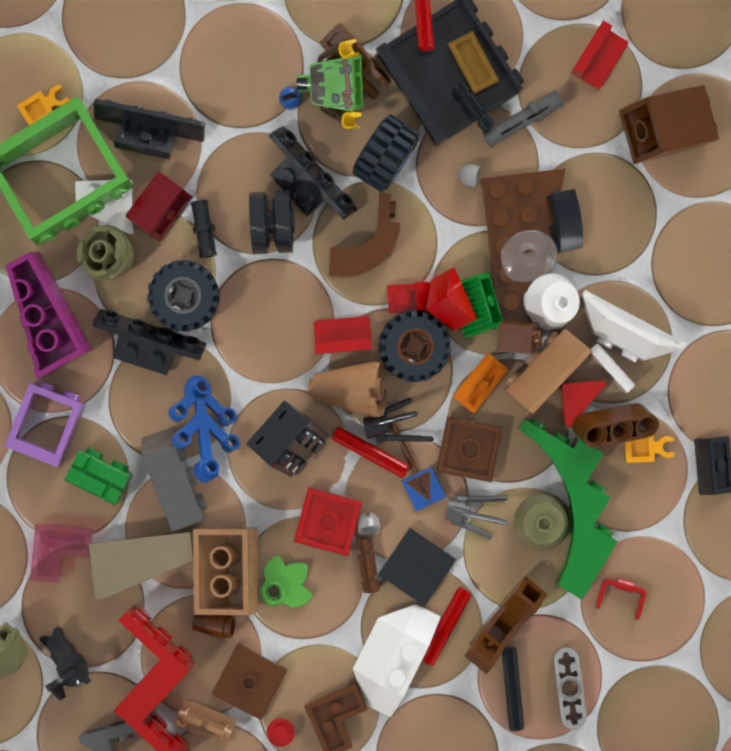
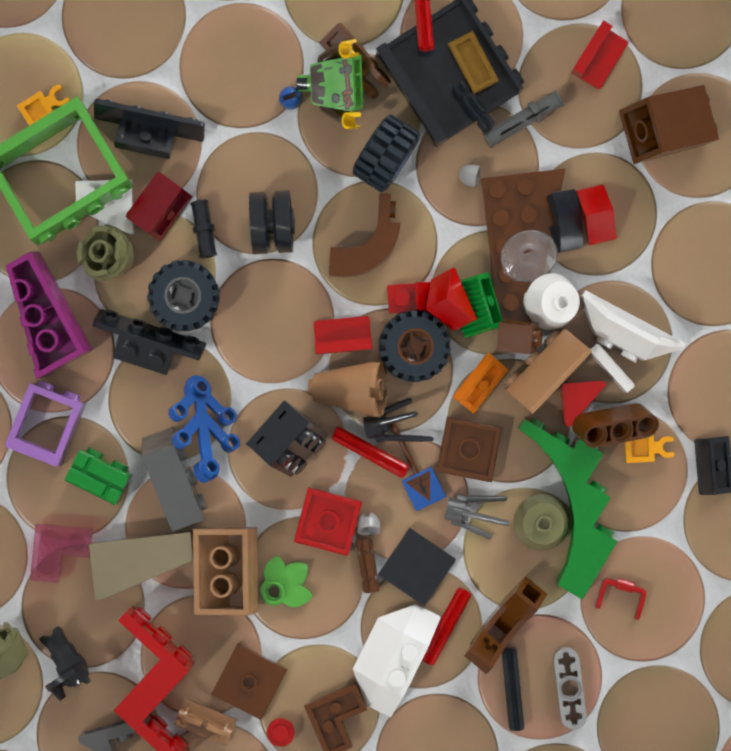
(215, 625): reddish brown cone -> none
(306, 179): black bracket -> none
(597, 214): none -> red slope

